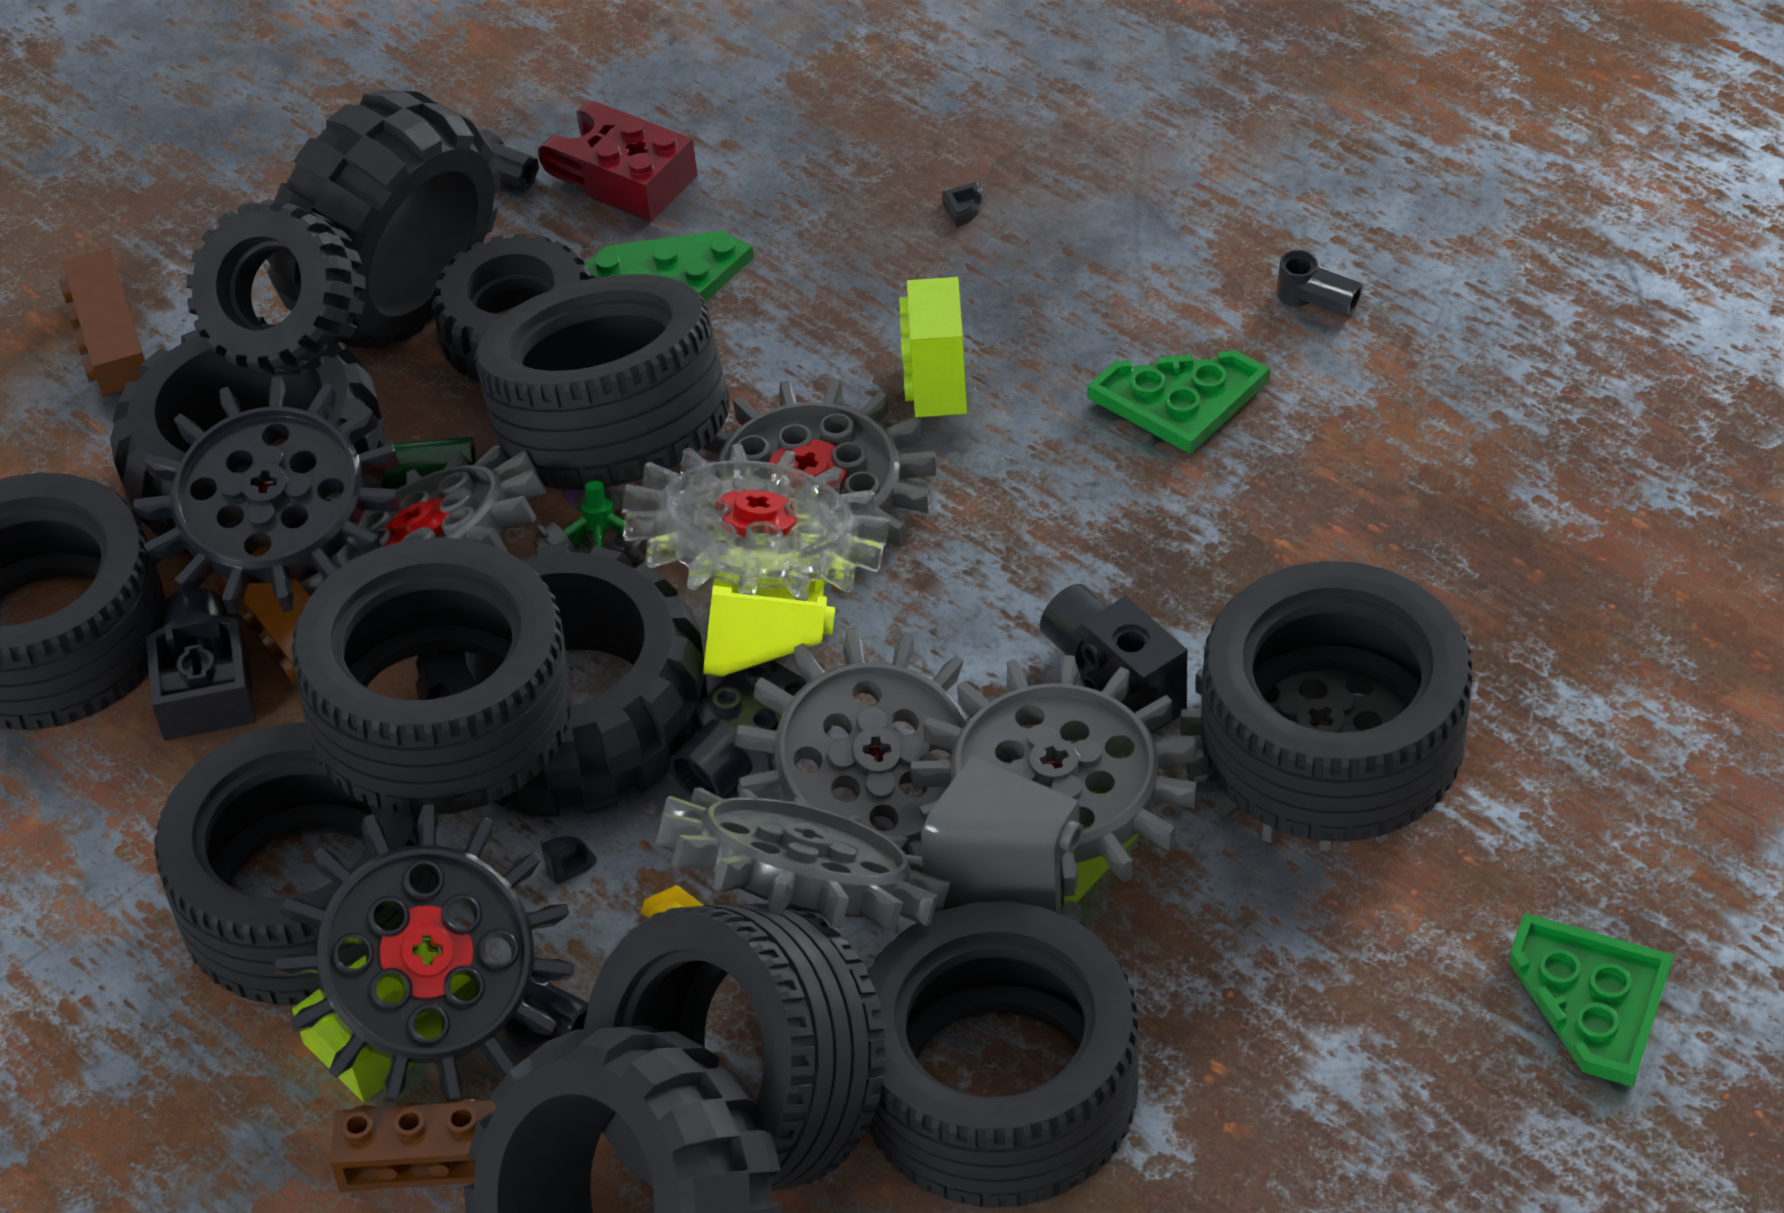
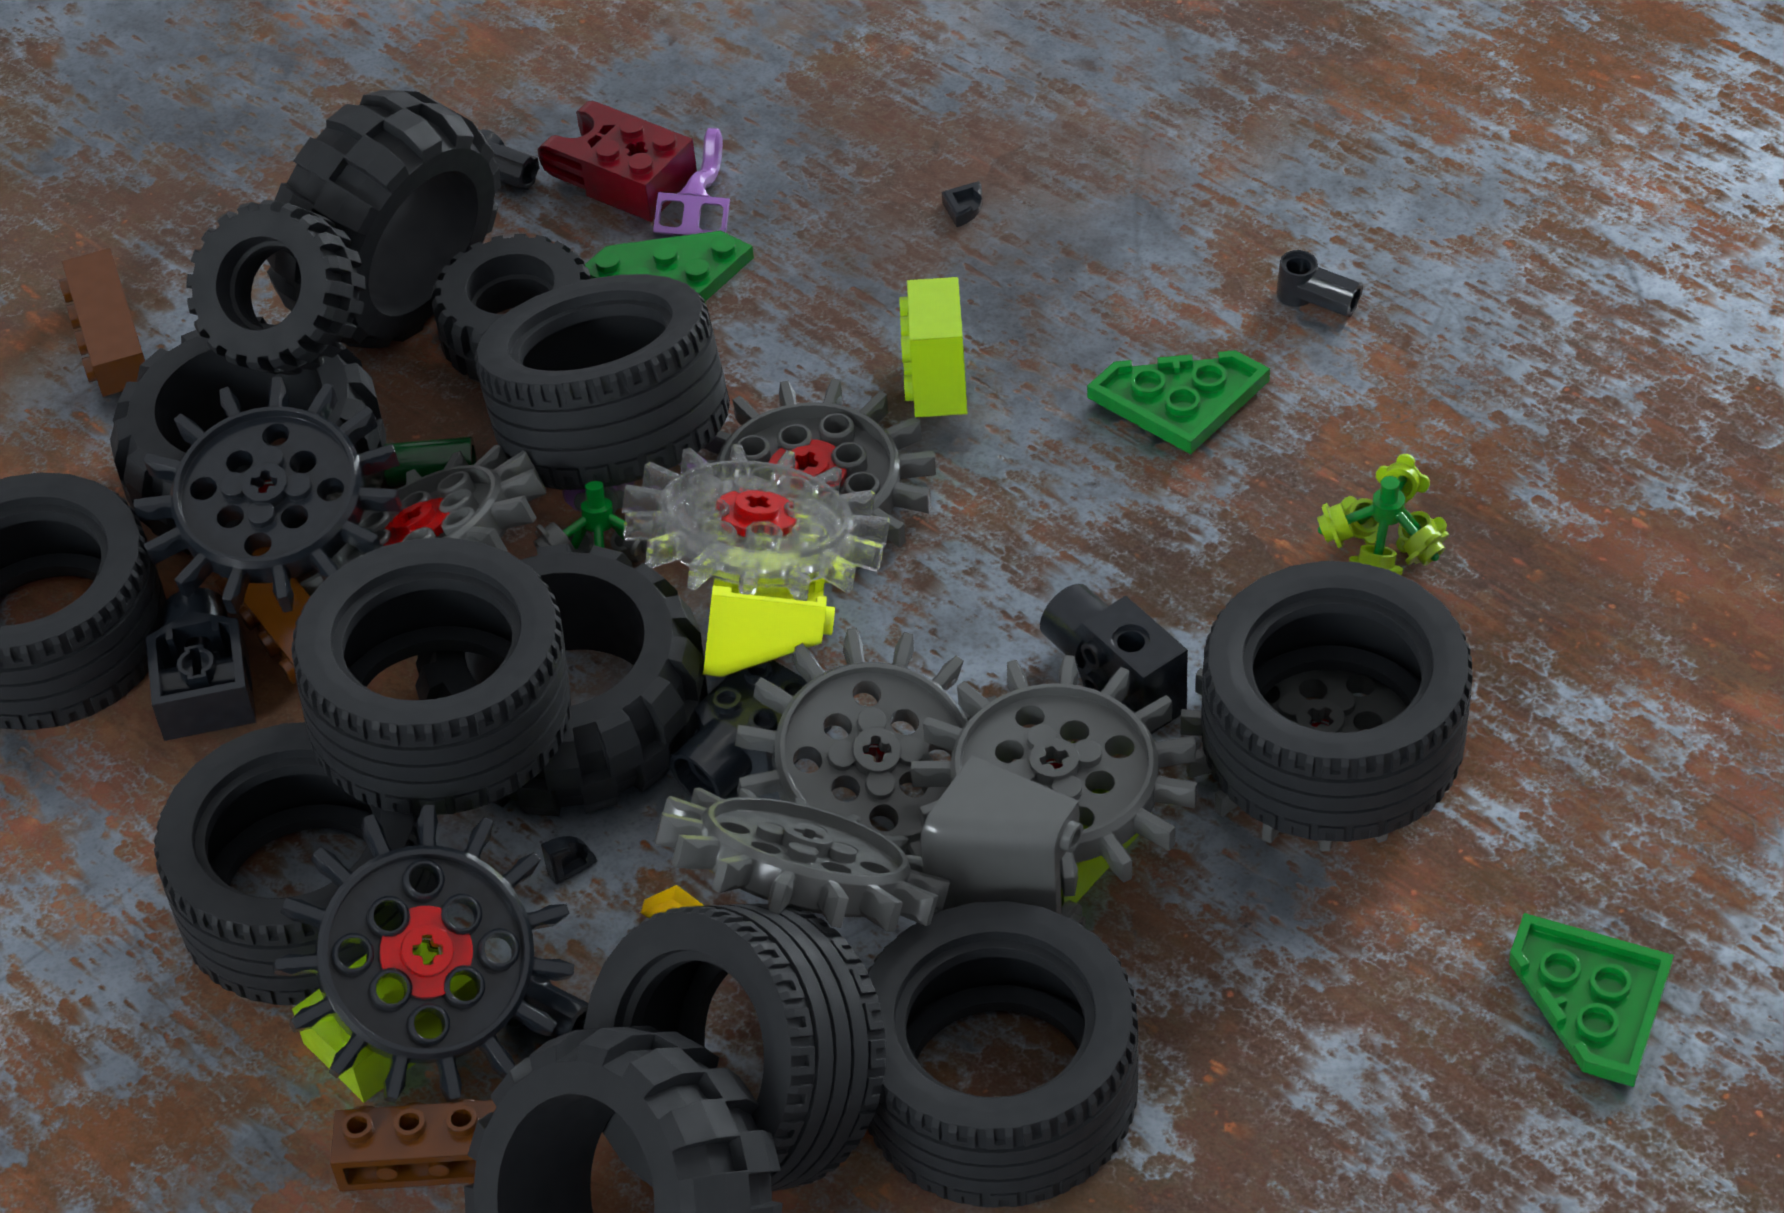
(694, 193): none -> medium lavender piece
(1370, 520): none -> lime plant

